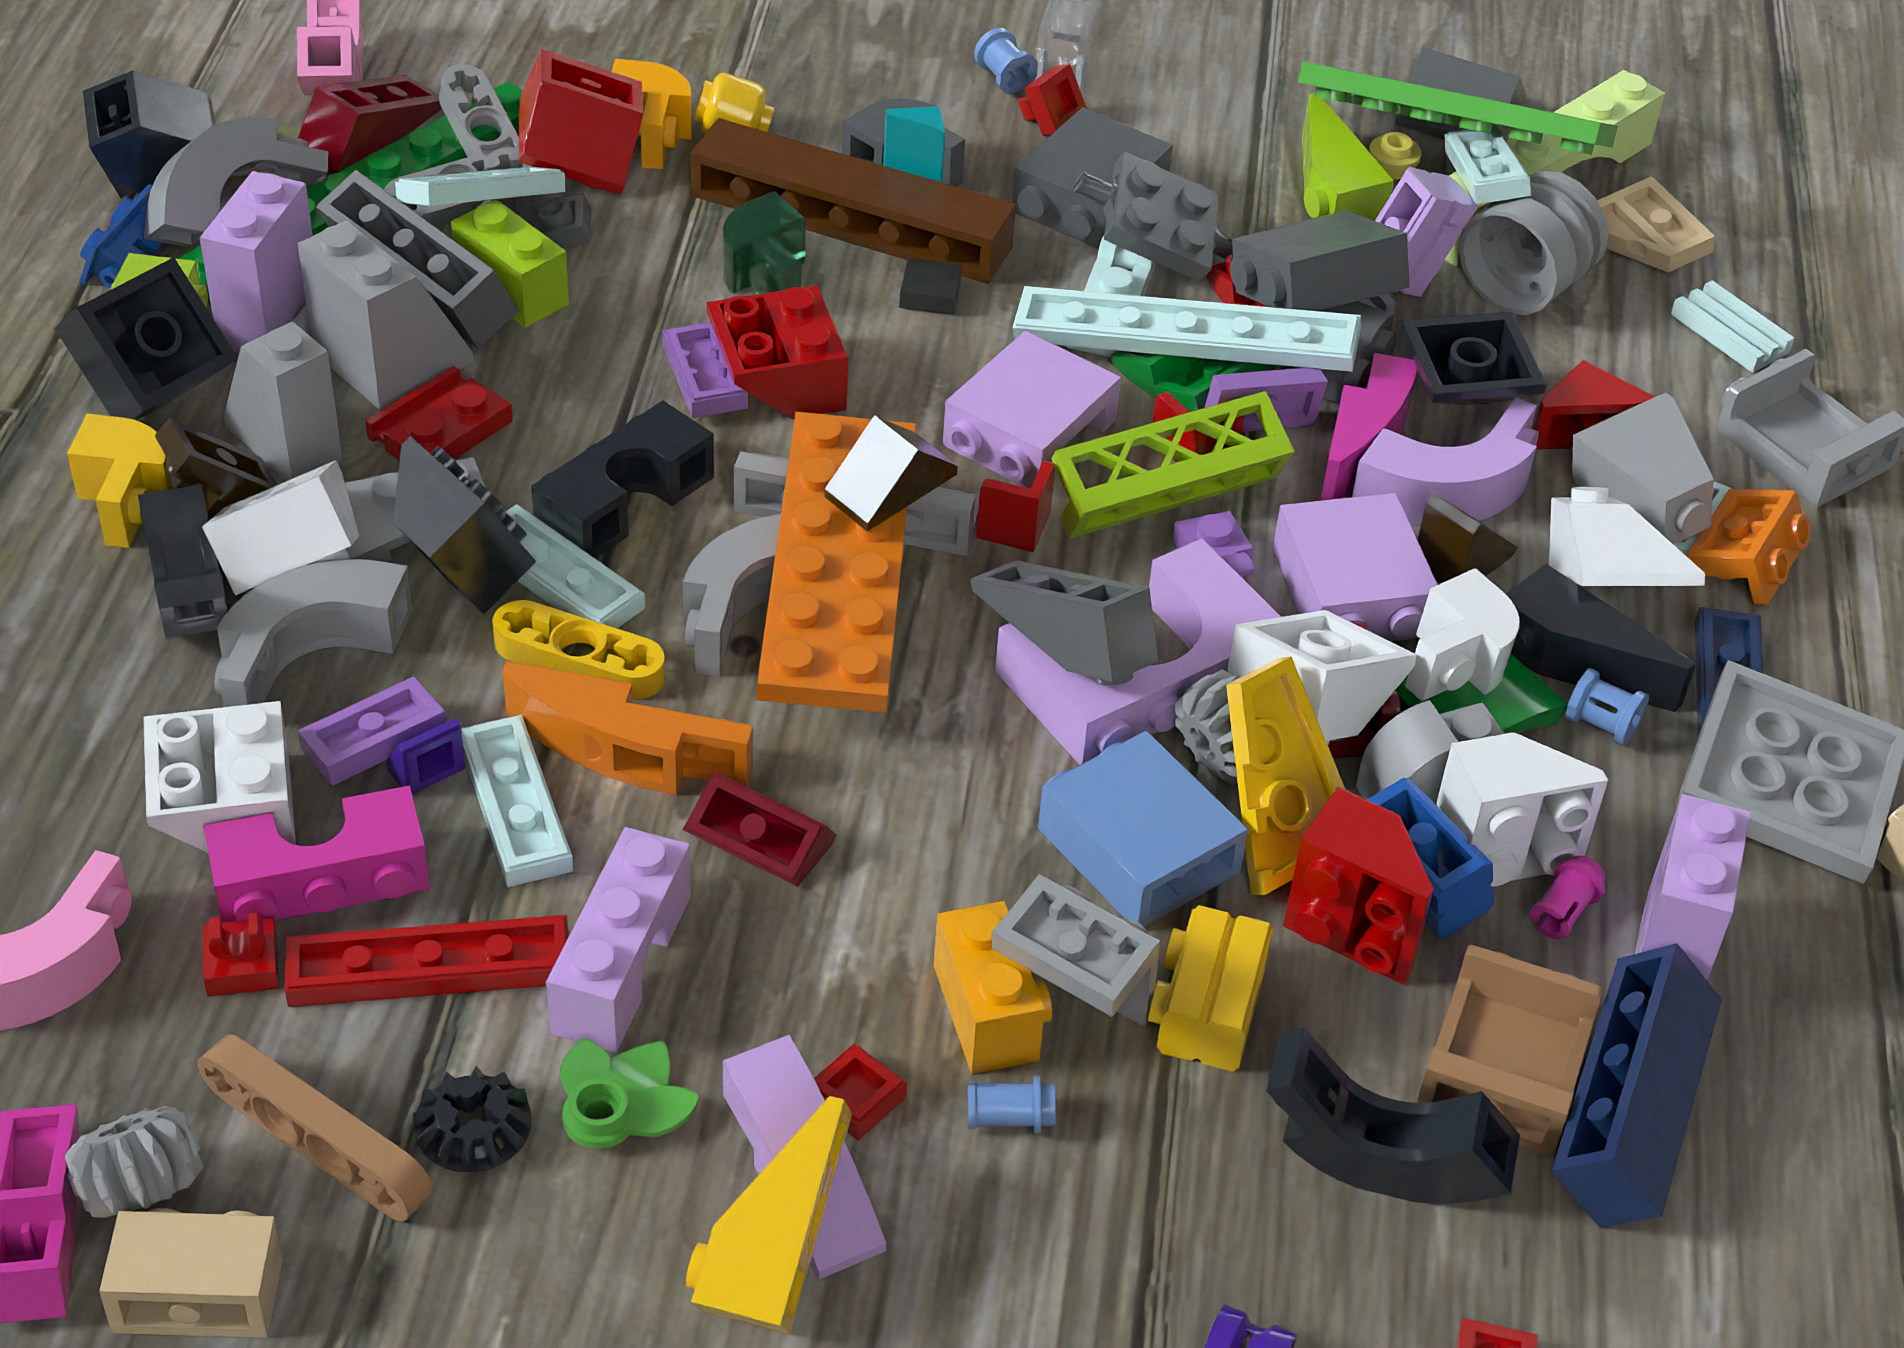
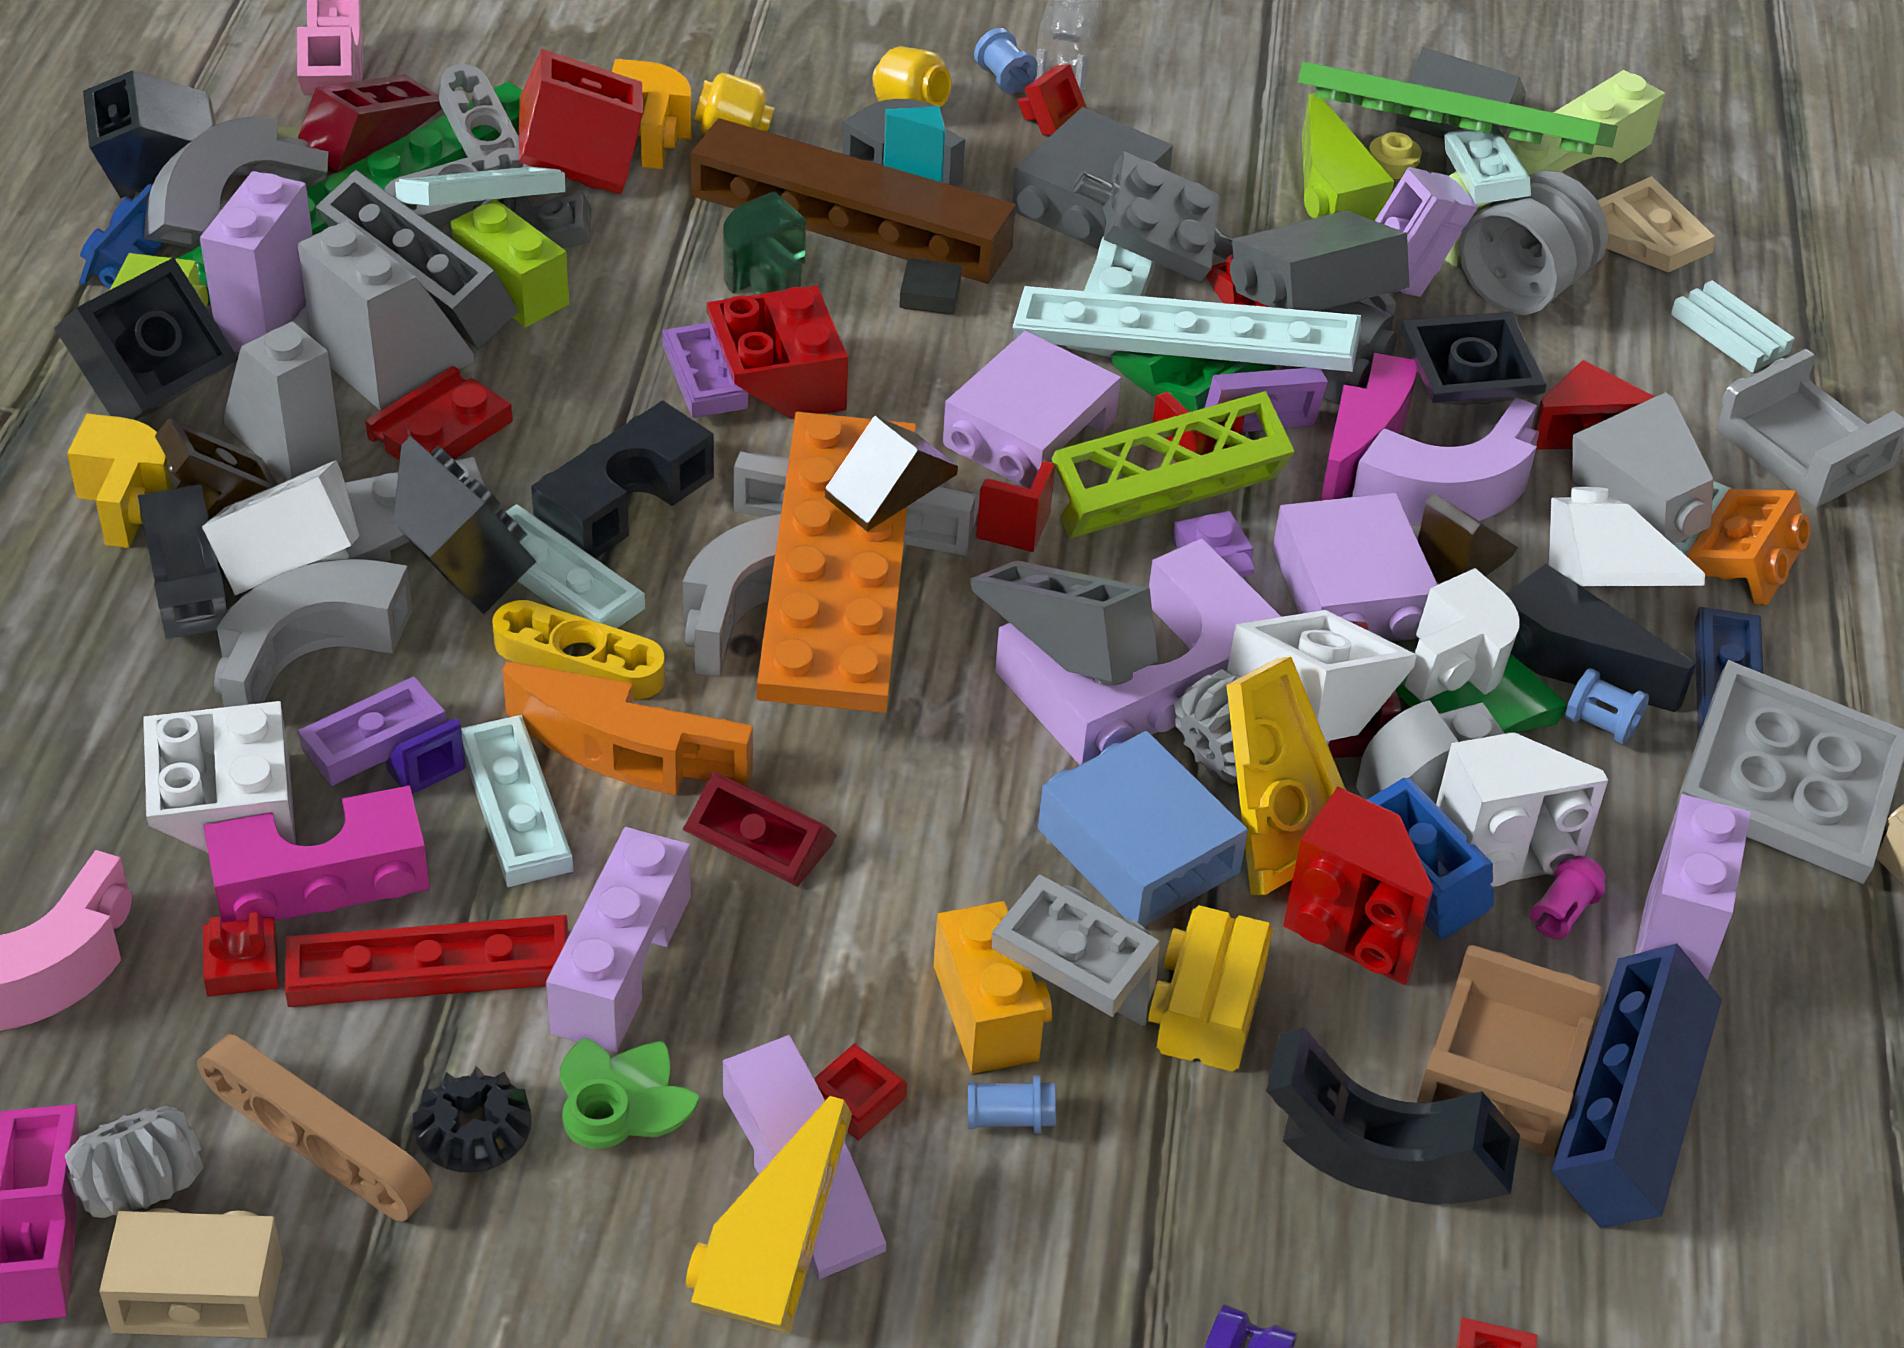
(913, 76): none -> yellow head

